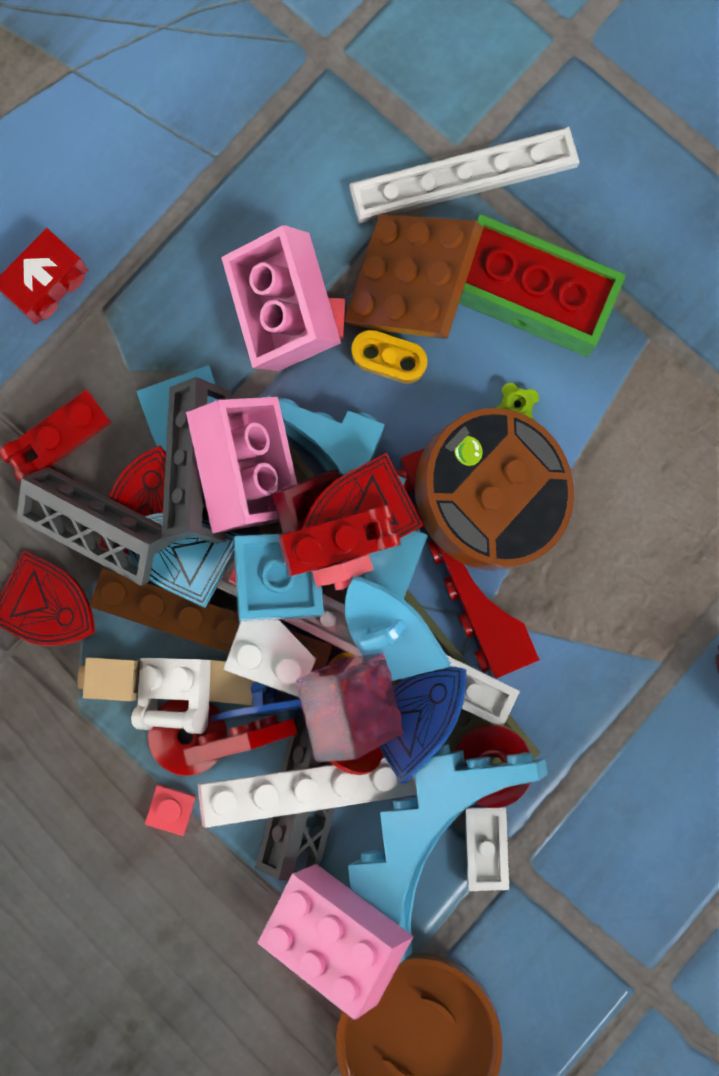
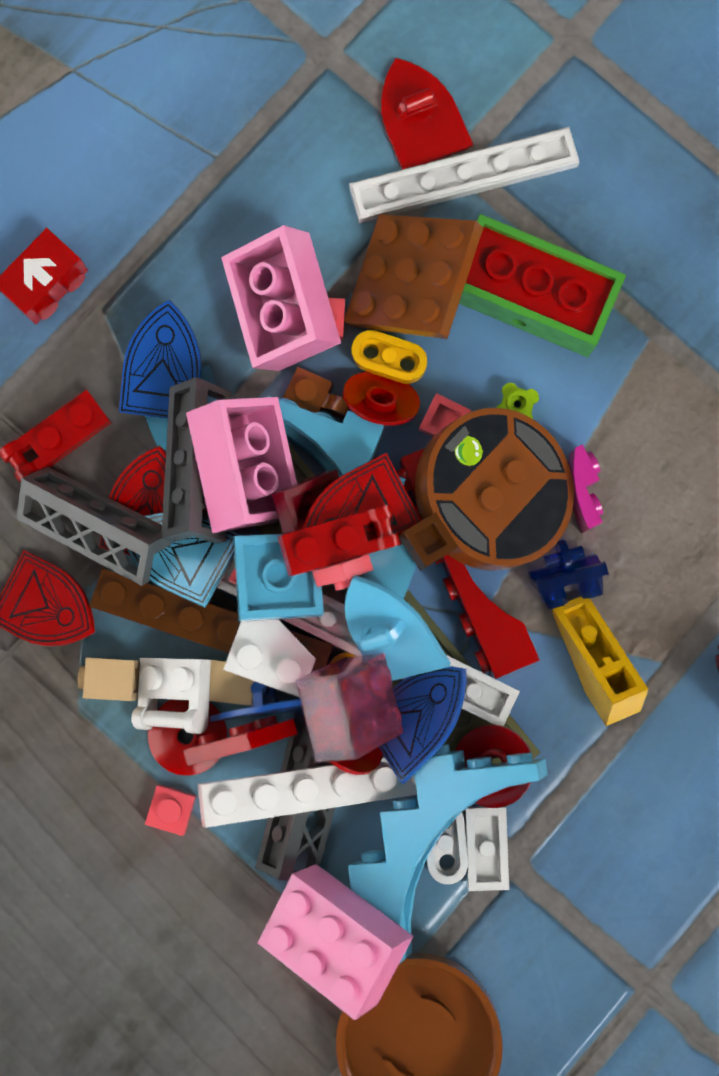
(157, 358): none -> blue shield
(314, 395): none -> dark orange plate
(380, 399): none -> red dish
(420, 116): none -> red shield
(428, 541): none -> reddish brown plate
(440, 414): none -> coral plate
(453, 843): none -> white plate
(568, 568): none -> clear blue hips
(584, 473): none -> dark pink slope
(600, 661): none -> yellow slope

